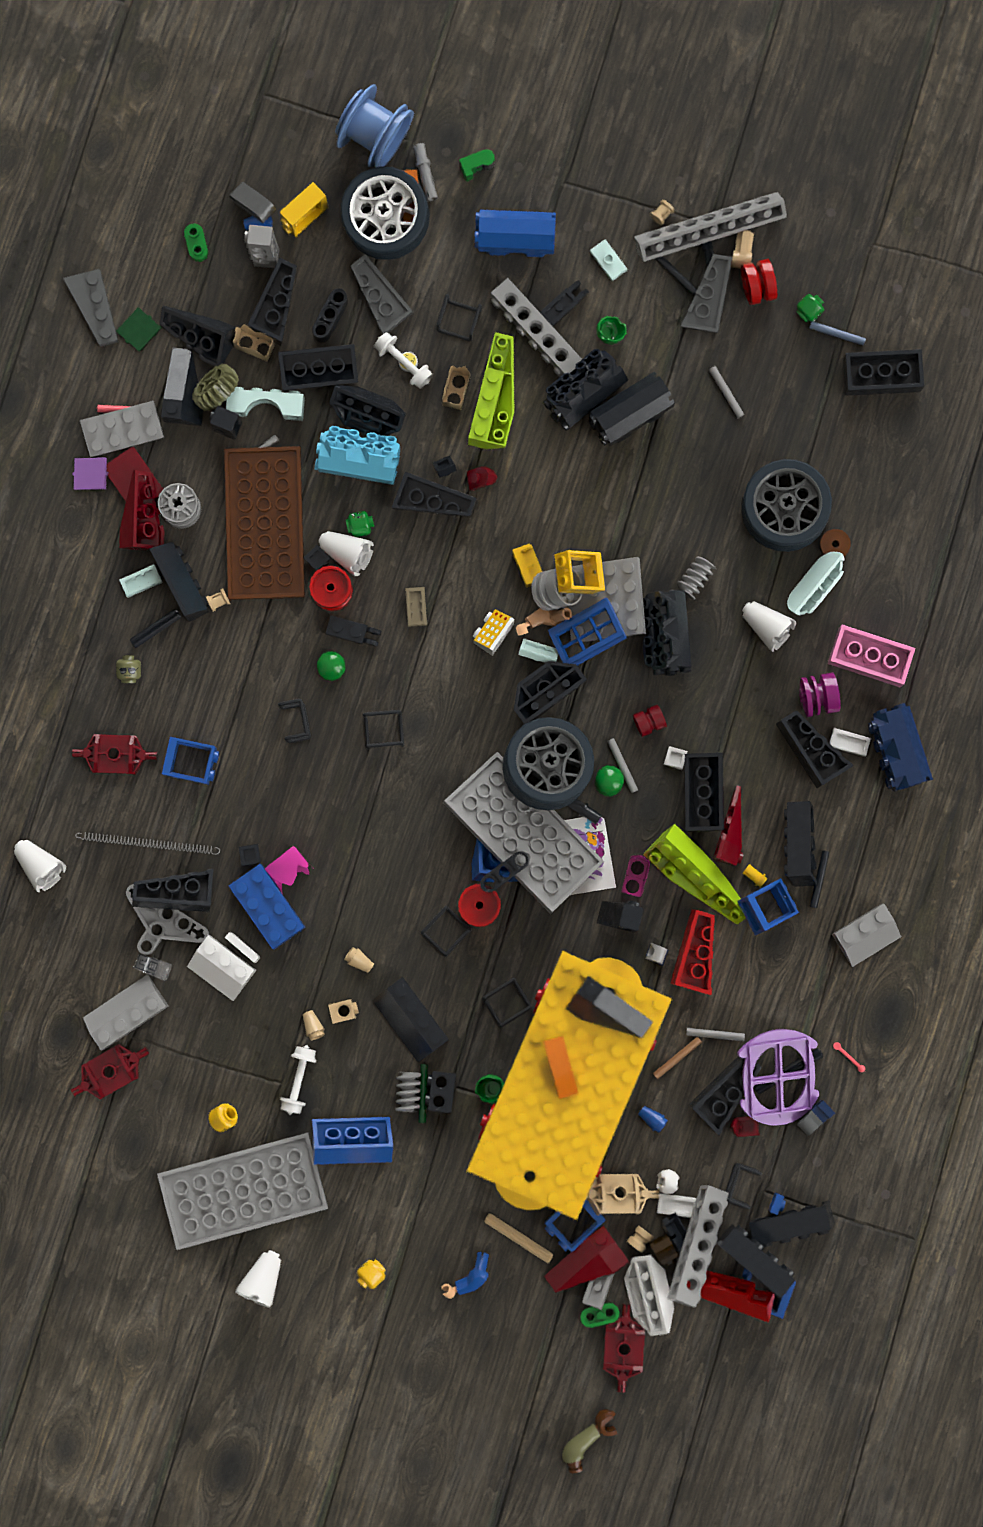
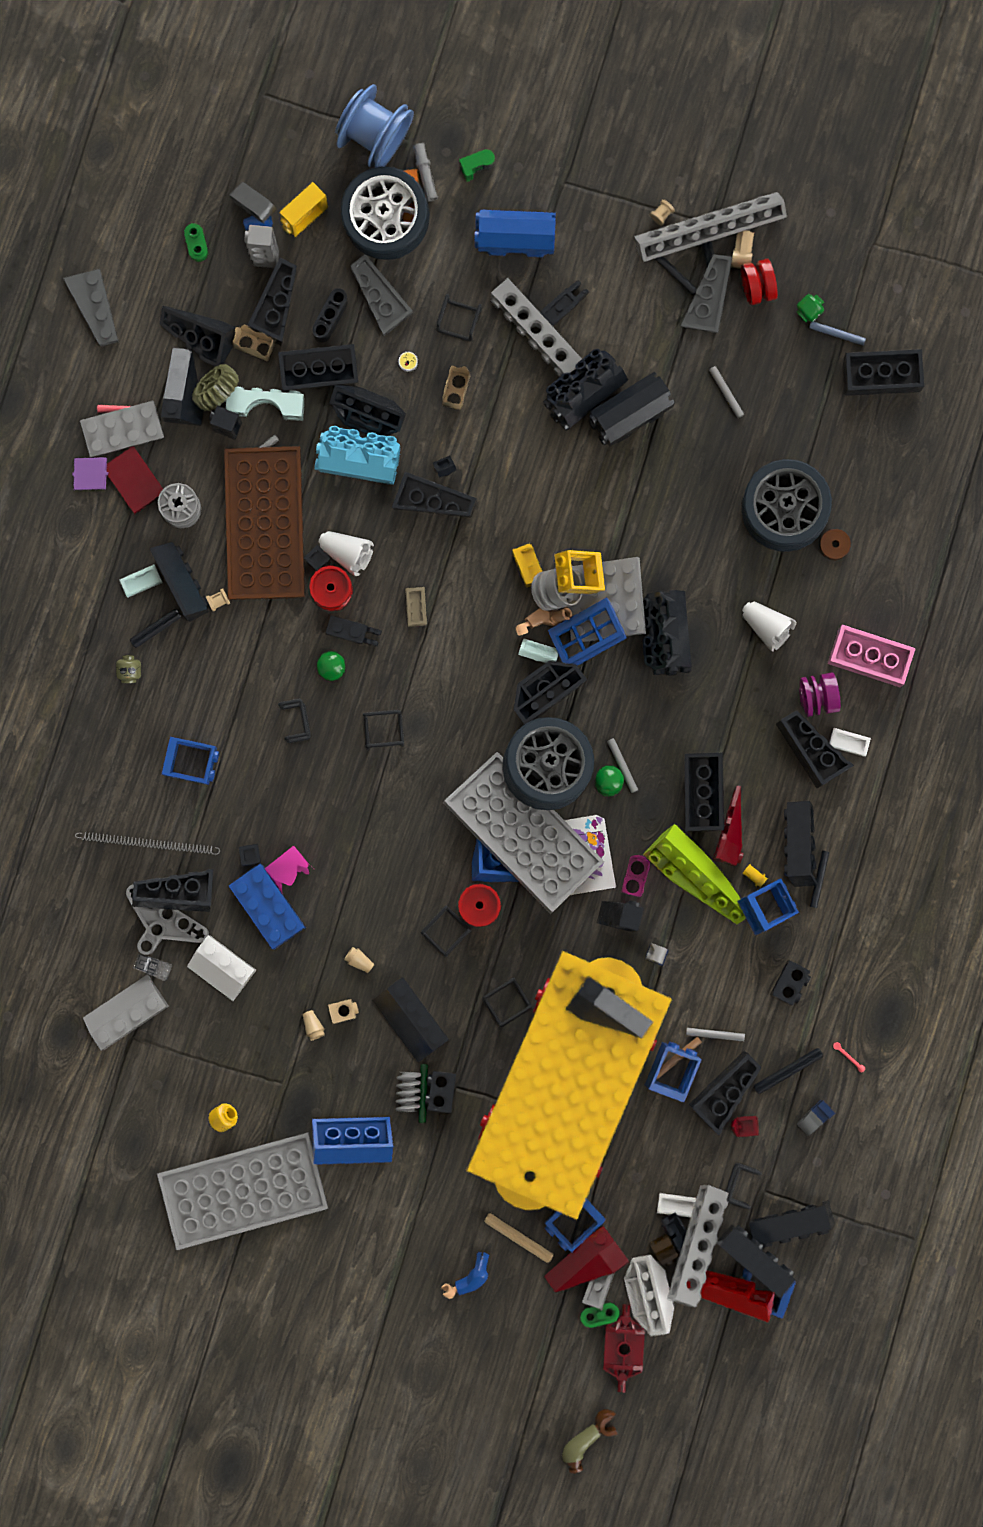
(38, 865): white cone -> none
(125, 1071): dark red plate -> none
(129, 759): dark red plate -> none
(138, 329): dark green piece -> none
(140, 520): dark red wedge -> none
(242, 947): white tile -> none
(261, 1280): white cone -> none
(303, 1054): white piece -> none
(359, 524): green head -> none
(370, 1274): yellow head -> none
(385, 344): white piece -> none
(481, 477): dark red plate -> none
(489, 1088): green hair -> none
(493, 632): slope -> none
(496, 397): lime wedge -> none
(496, 875): black beam -> none
(560, 1067): orange slope -> none
(585, 811): black axle -> none
(603, 1196): tan plate -> none
(608, 260): light aqua plate -> none
(610, 330): green hair -> none
(640, 1239): tan wheel -> none
(650, 720): dark red wheel -> none
(653, 1119): blue cone -> none
(667, 1181): white piece -> none
(675, 758): white tile -> none
(680, 1093): none -> blue window
(695, 576): light grey piece -> none
(695, 956): red wedge -> none
(751, 1052): medium lavender window -> none
(777, 1204): blue plate -> none
(785, 980): none -> black brick
(816, 583): light aqua brick -> none
(867, 934): light grey slope -> none
(900, 747): dark blue brick -> none

